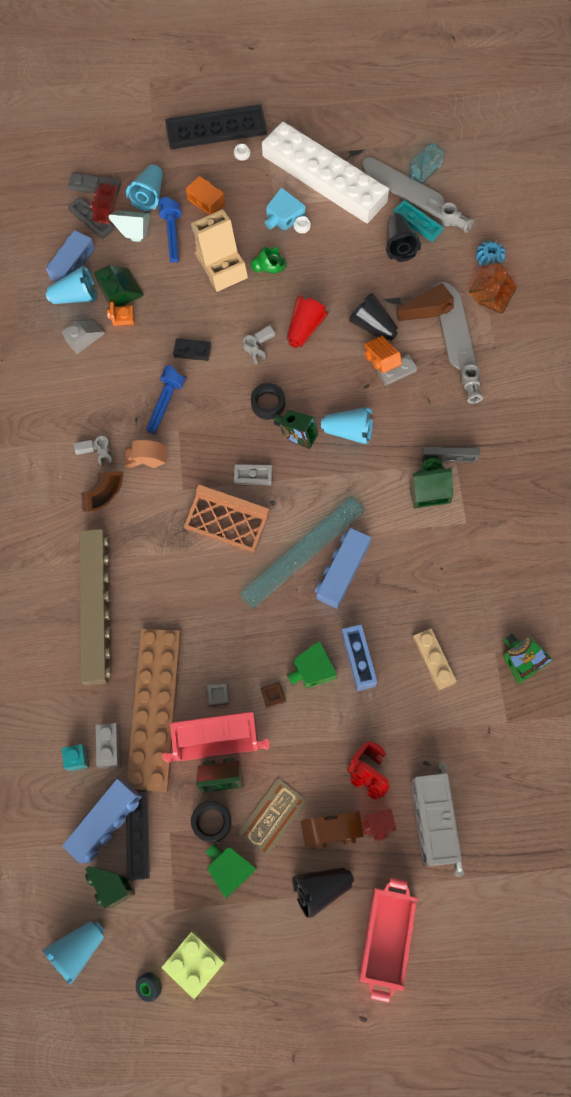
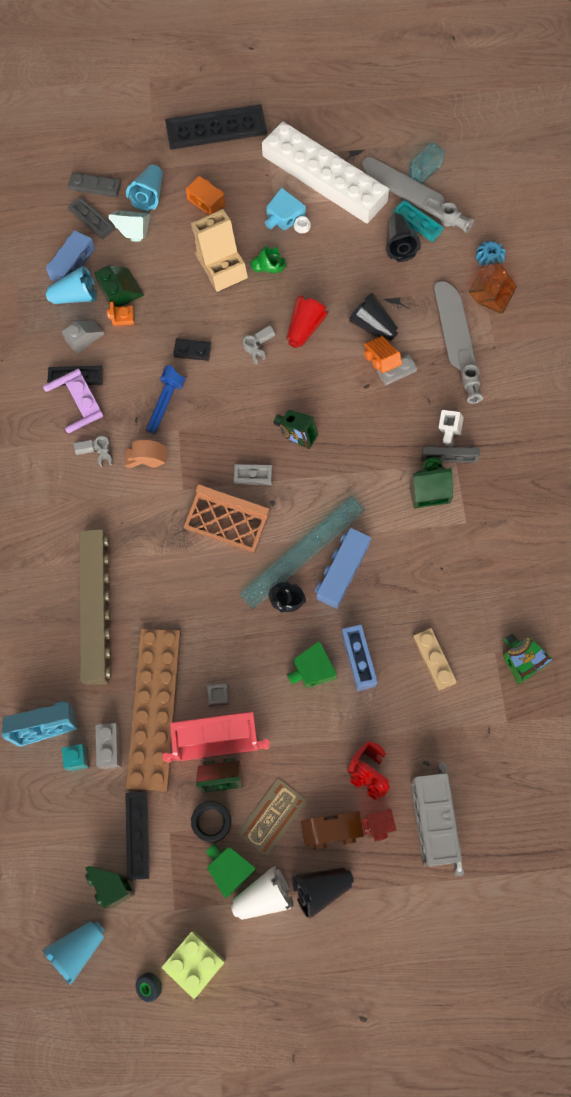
(39, 724): none -> medium azure wedge
(82, 397): none -> lavender plate
(92, 374): none -> black plate
(102, 821): medium blue brick -> none
(103, 492): reddish brown brick -> none
(104, 203): clear red brick -> none
(170, 211): blue piece -> none
(241, 152): white plate -> none
(263, 896): none -> white cone
(267, 388): black tyre -> none
(273, 695): reddish brown tile -> none
(286, 597): none -> black hair
(350, 424): medium azure cone -> none
(388, 939): coral container -> none
(427, 305): reddish brown slope -> none
(451, 425): none -> white brick

